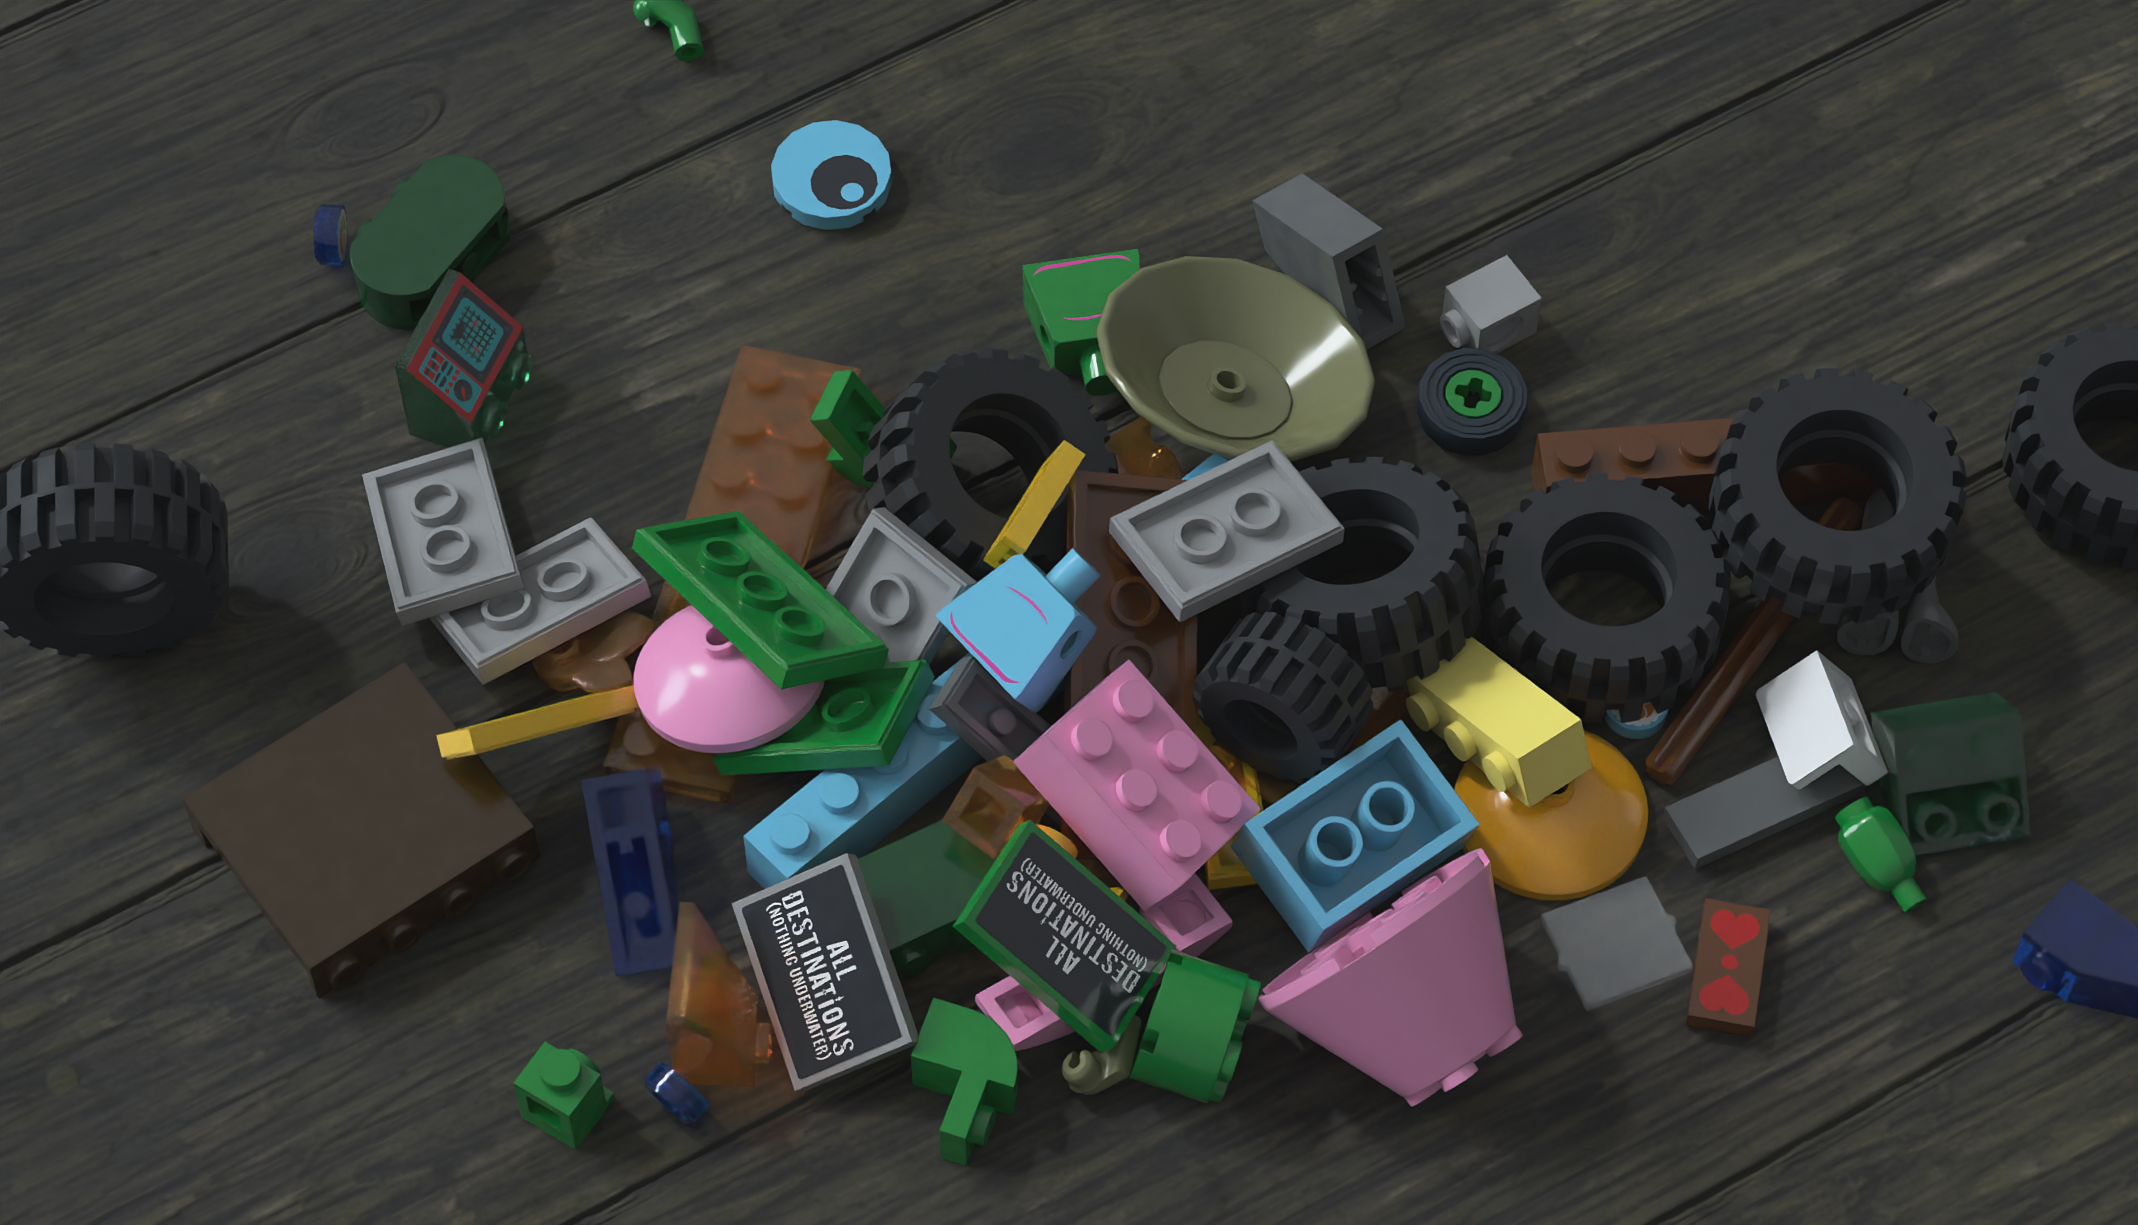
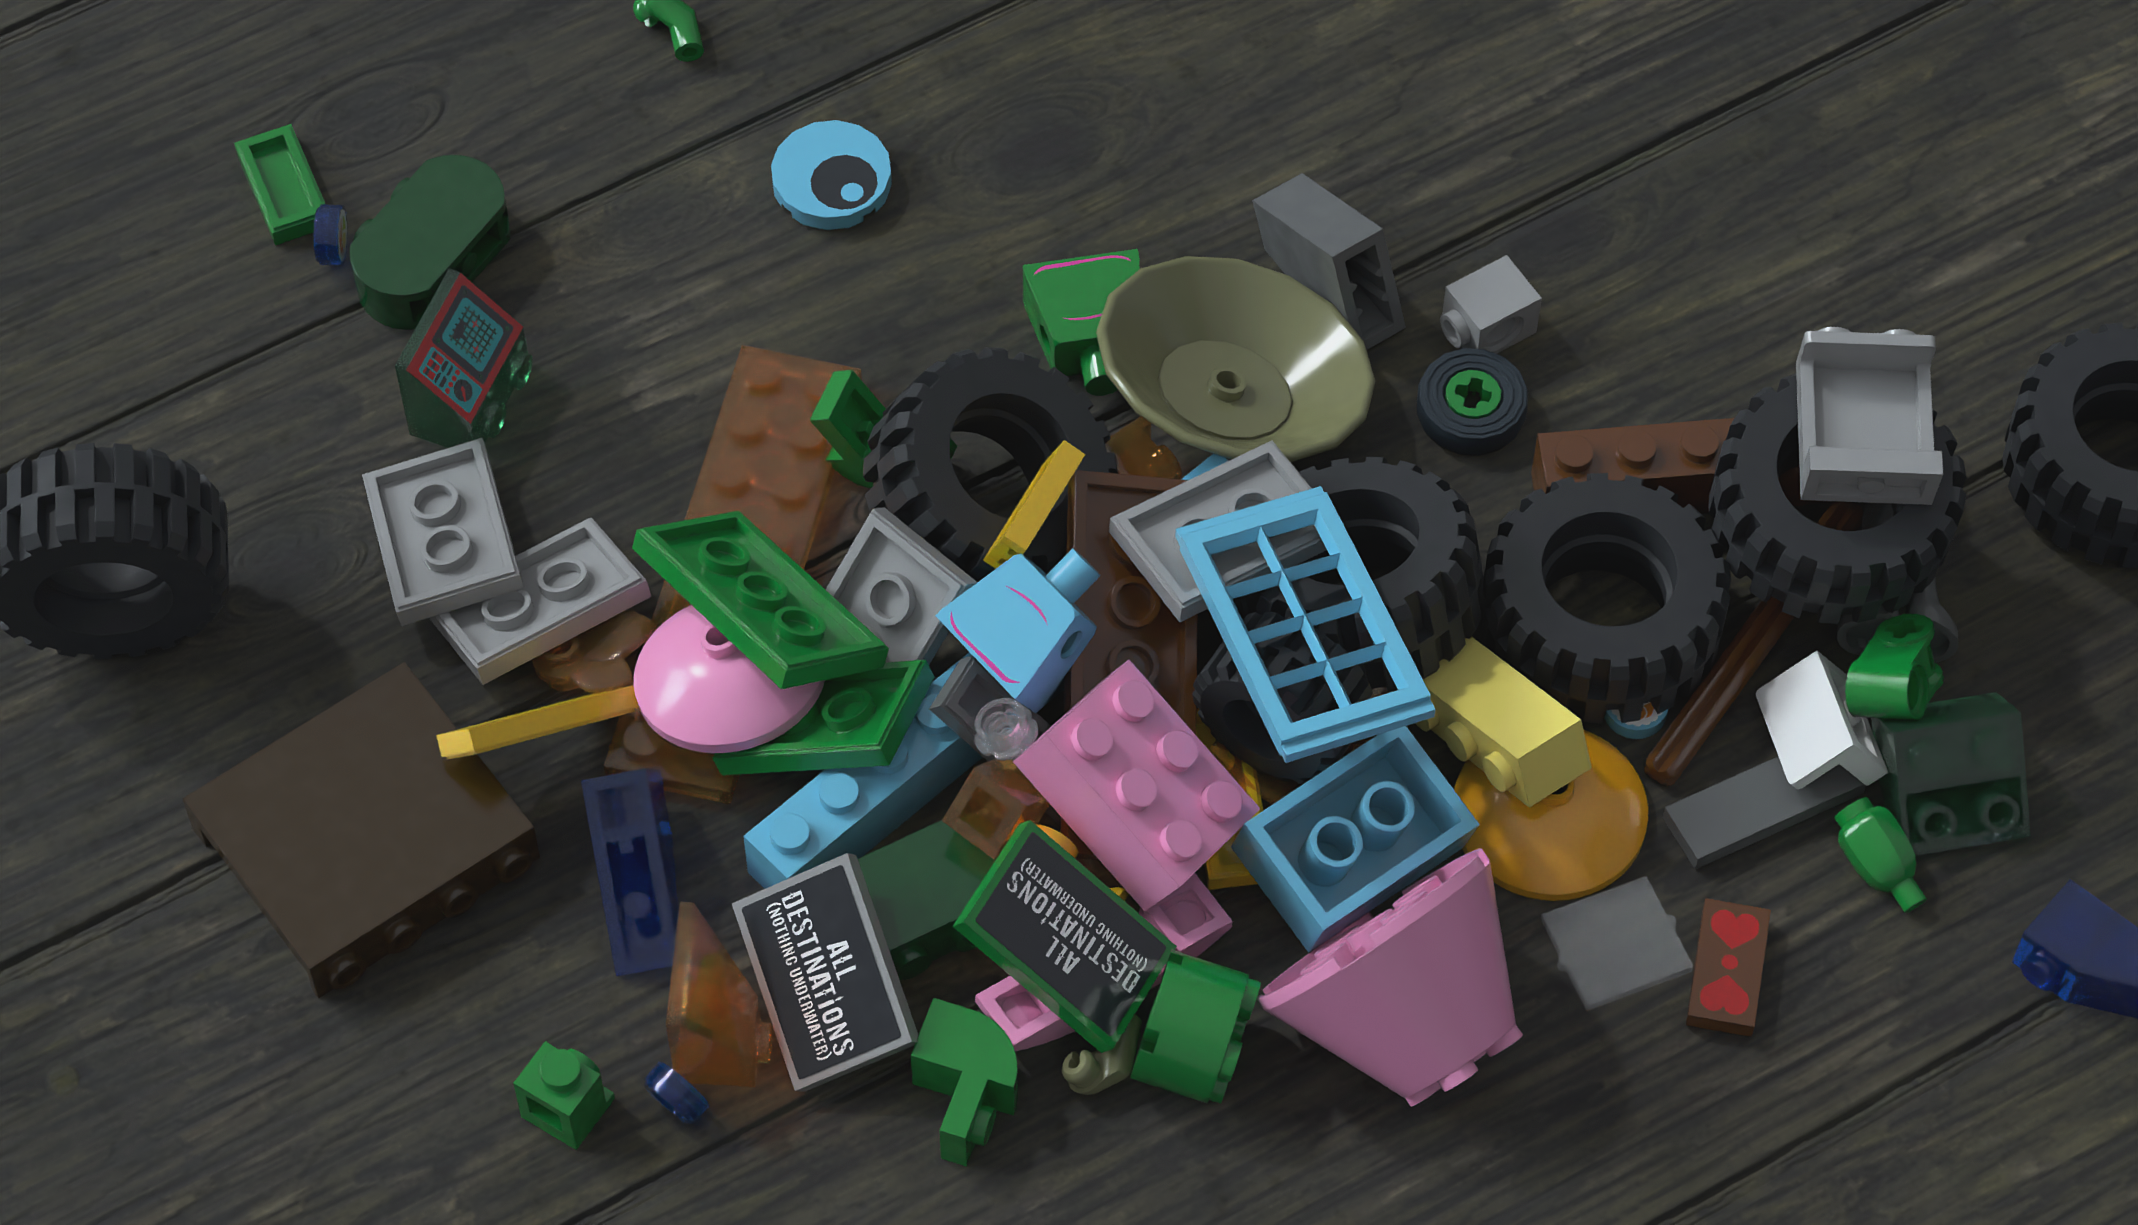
(281, 182): none -> green tile
(1004, 729): none -> clear plate
(1351, 721): none -> medium azure piece
(1866, 417): none -> light grey panel
(1895, 671): none -> green piece

